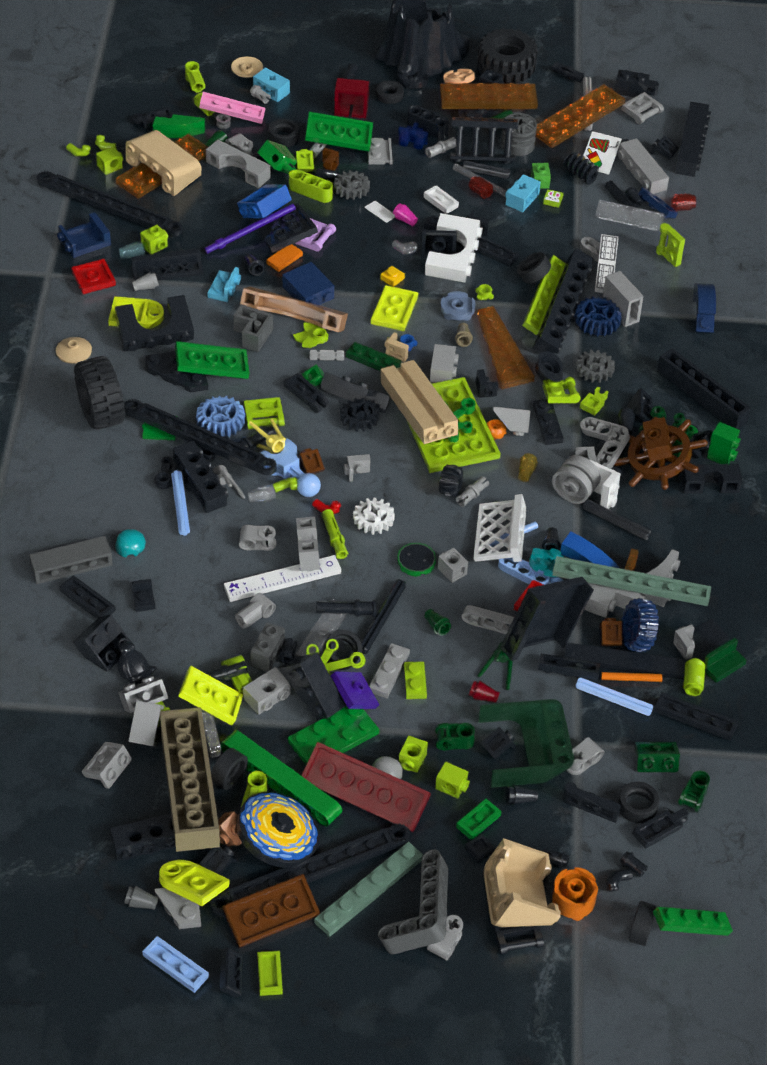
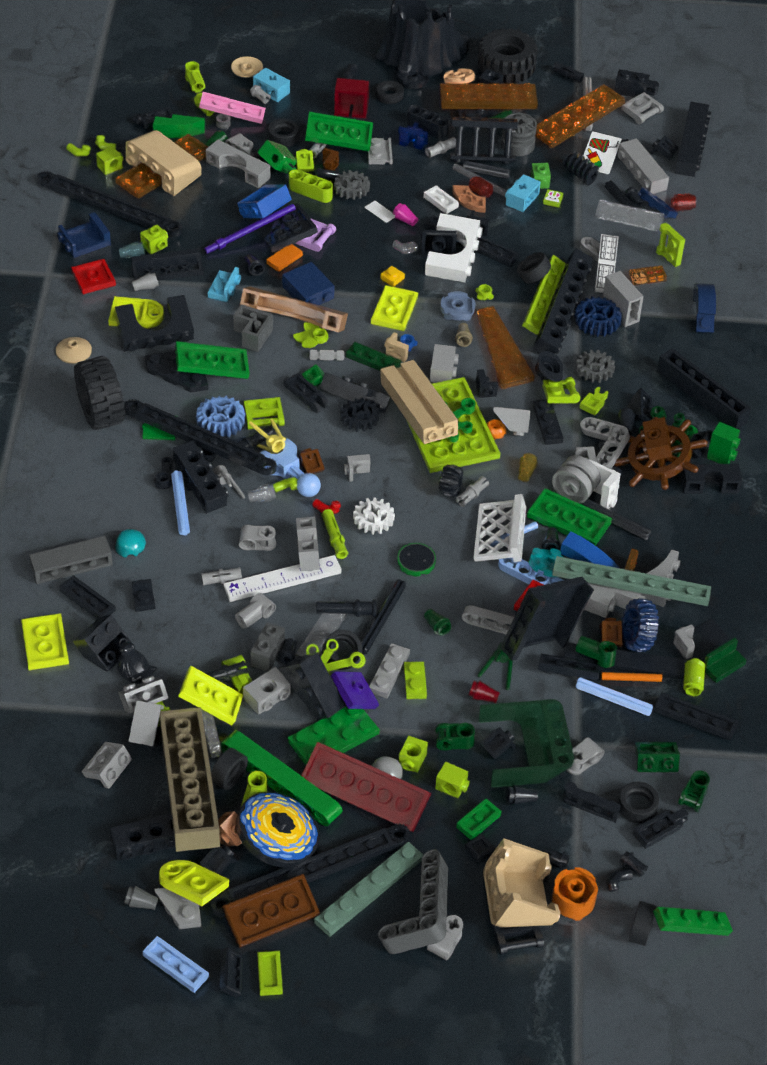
(44, 641): none -> neon yellow tile
(221, 576): none -> light grey pin
(452, 565): light grey brick -> none
(468, 199): none -> nougat tile
(569, 516): none -> green plate
(603, 652): none -> dark green piece
(647, 275): none -> clear orange tile

